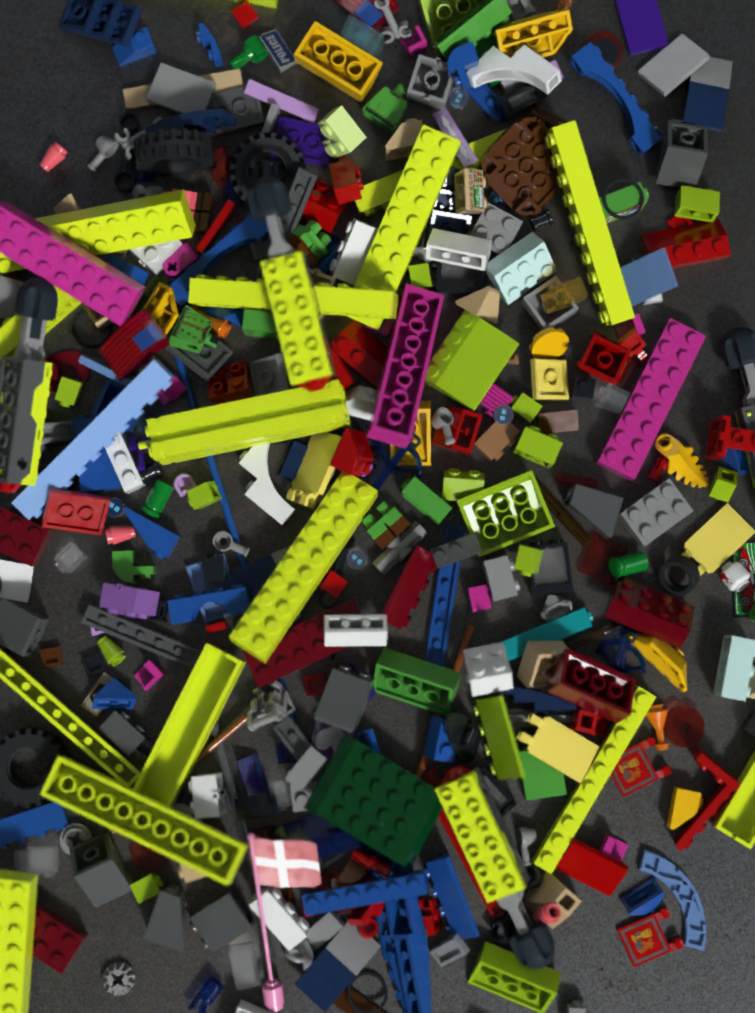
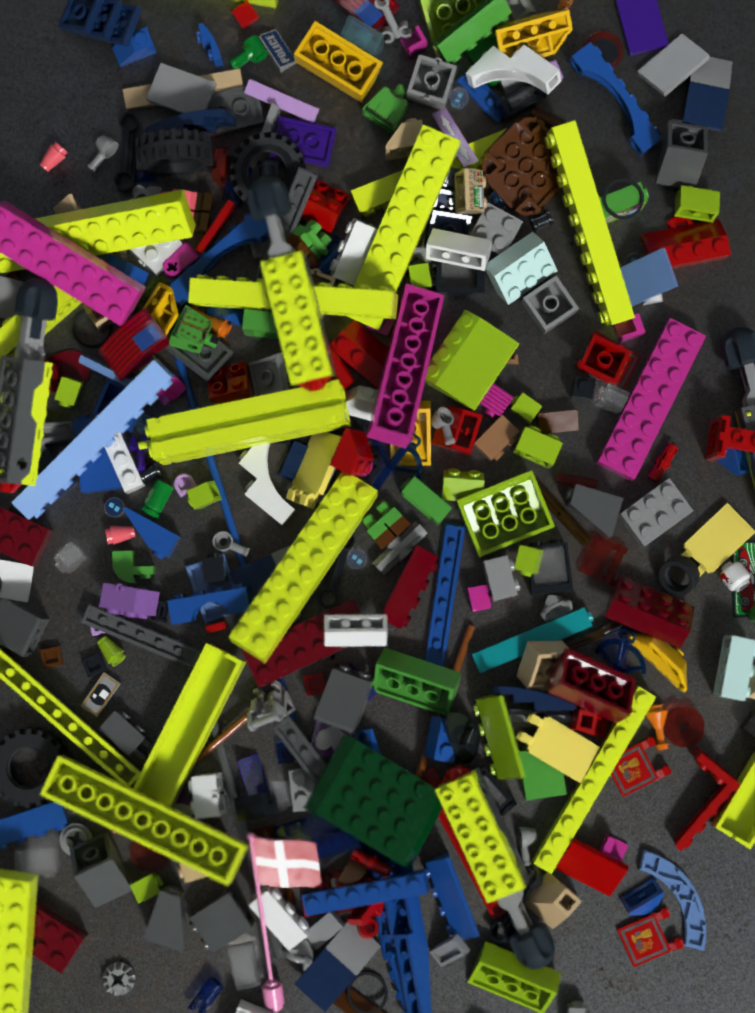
(75, 511): red tile -> none
(114, 696): blue slope -> none
(128, 143): light grey bar -> none
(149, 674): dark pink panel -> none
(305, 768): light grey tile -> none
(334, 584): red tile -> none
(341, 132): yellowish green brick -> none
(346, 180): red hinge -> none
(432, 918): red plate -> none
(456, 550): dark grey brick -> none
(460, 60): blue brick -> none
(482, 303): tan slope -> none
(487, 669): white brick -> none
(503, 414): clear tile -> none
(547, 913): coral cone -> none
(549, 343): yellow tile -> none
(549, 379): light yellow tile -> none
(564, 295): clear yellow slope -> none
(628, 564): green piece -> none
(633, 342): red plate -> none
(682, 461): yellow plant -> none
(683, 806): yellow slope -> none
(723, 484): lime brick -> none

